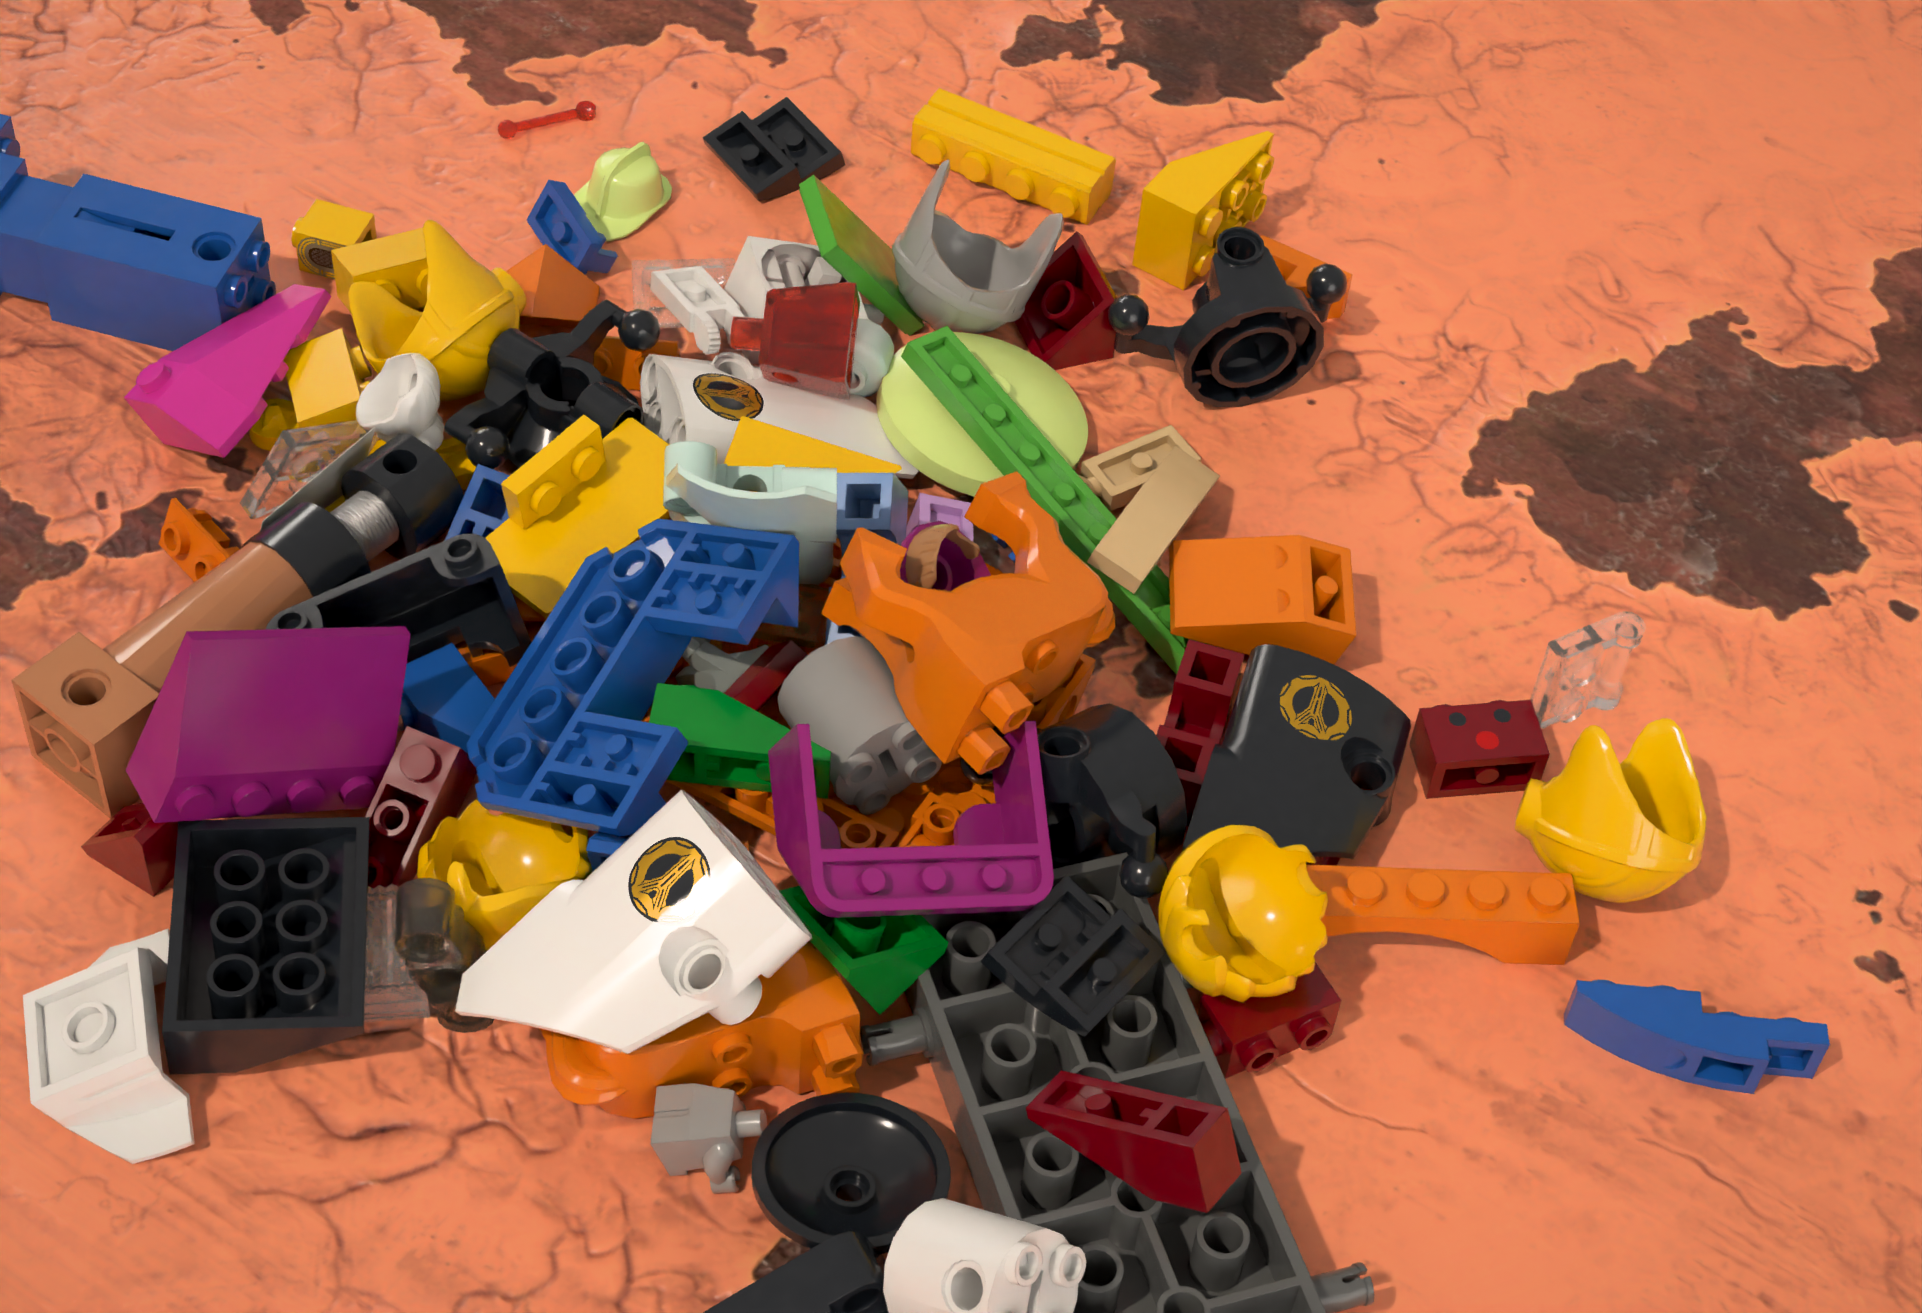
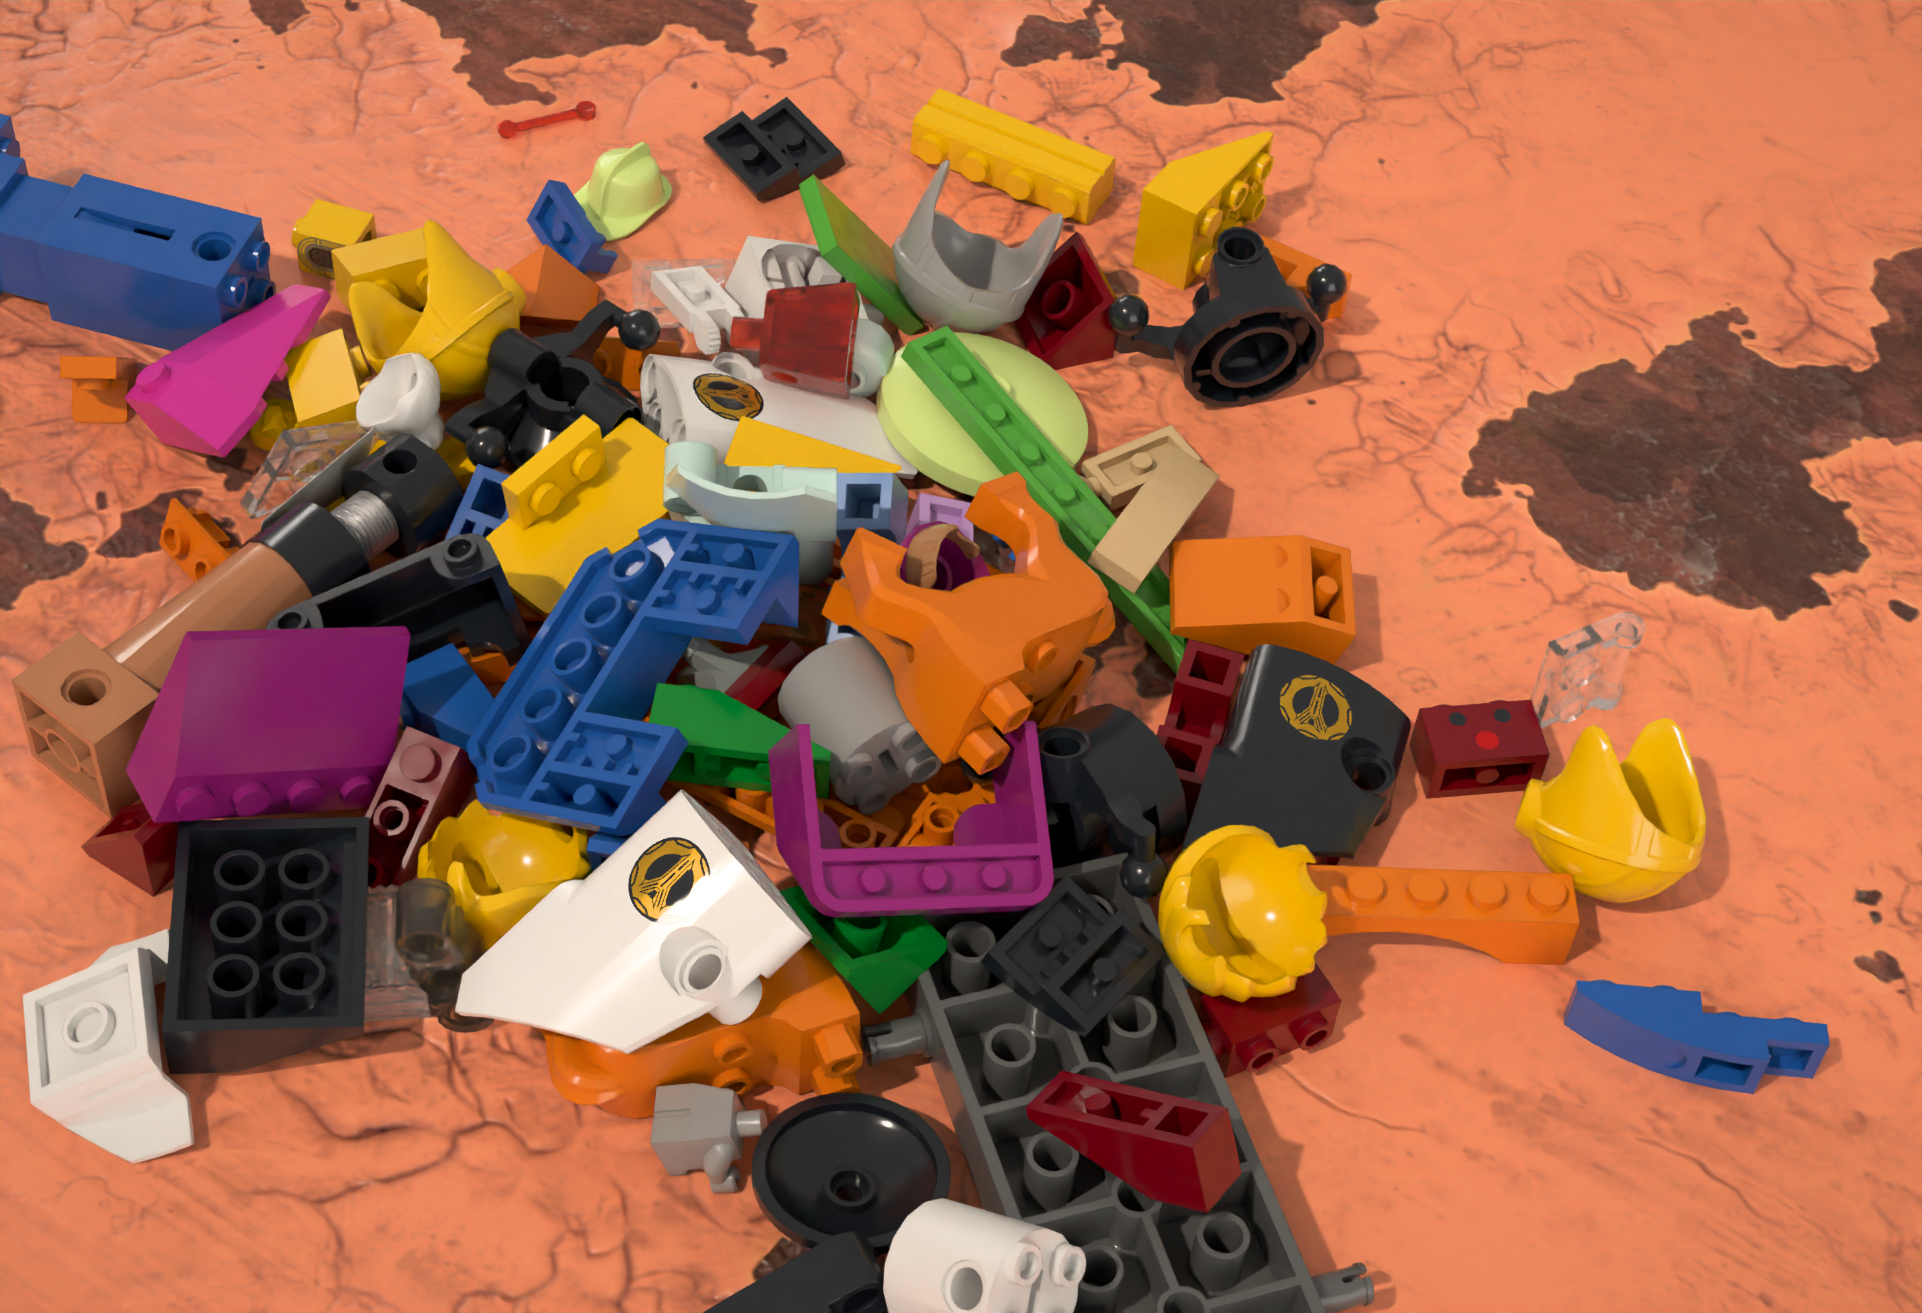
(99, 387): none -> orange slope

